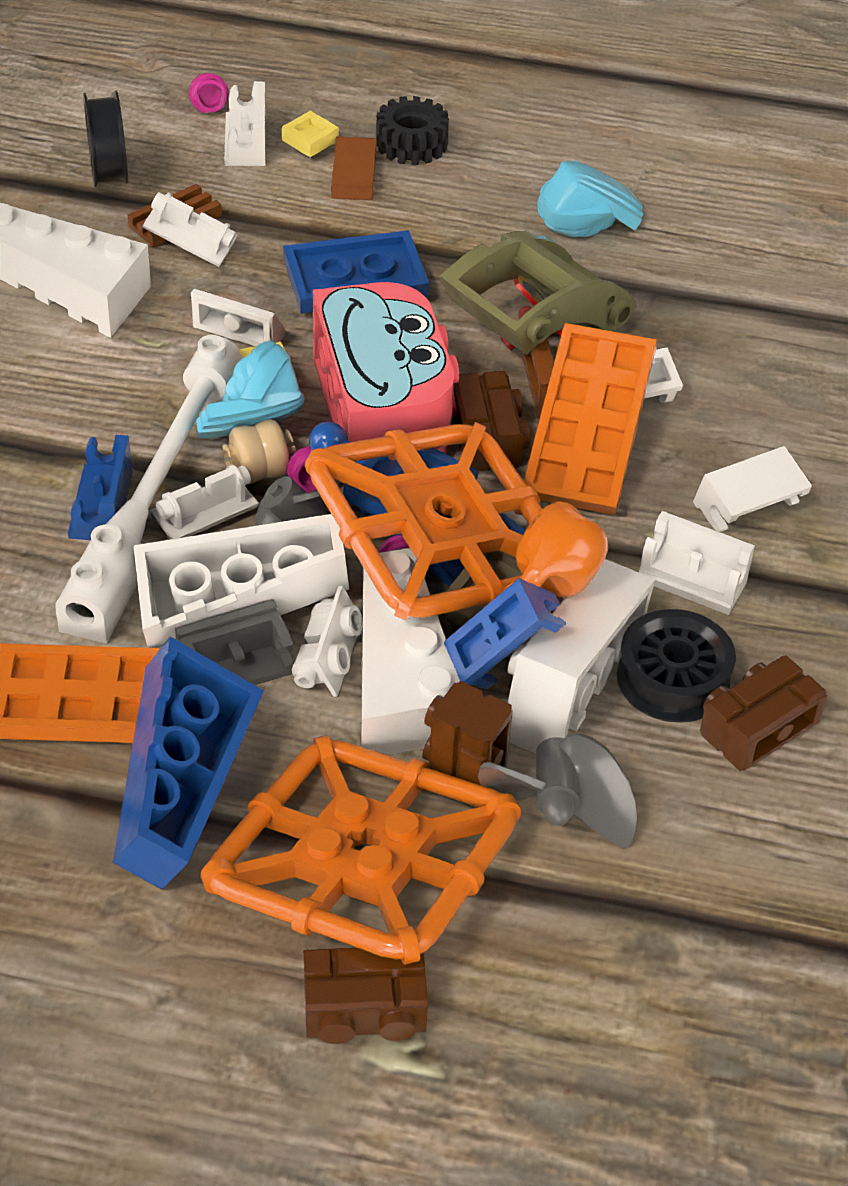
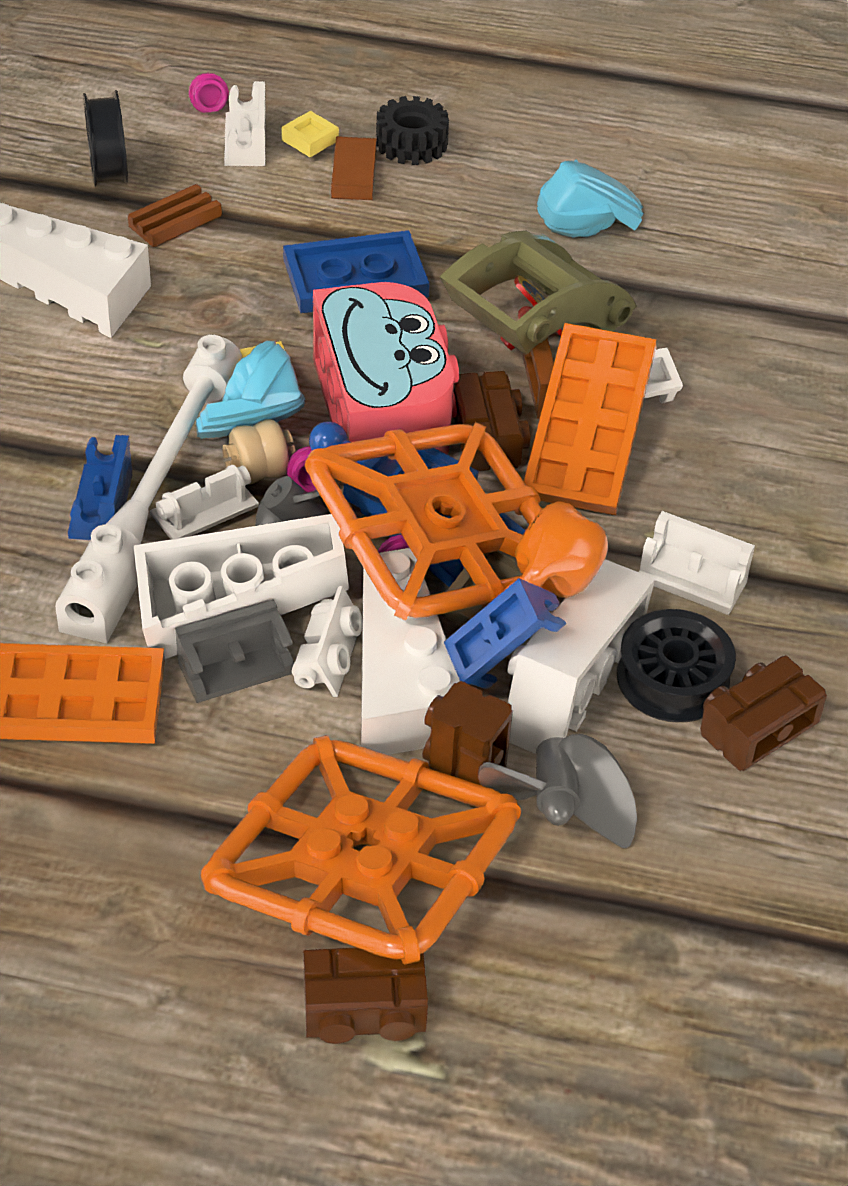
(180, 755): blue wedge -> none
(189, 230): white hinge -> none
(234, 319): white slope -> none
(750, 487): white hinge -> none

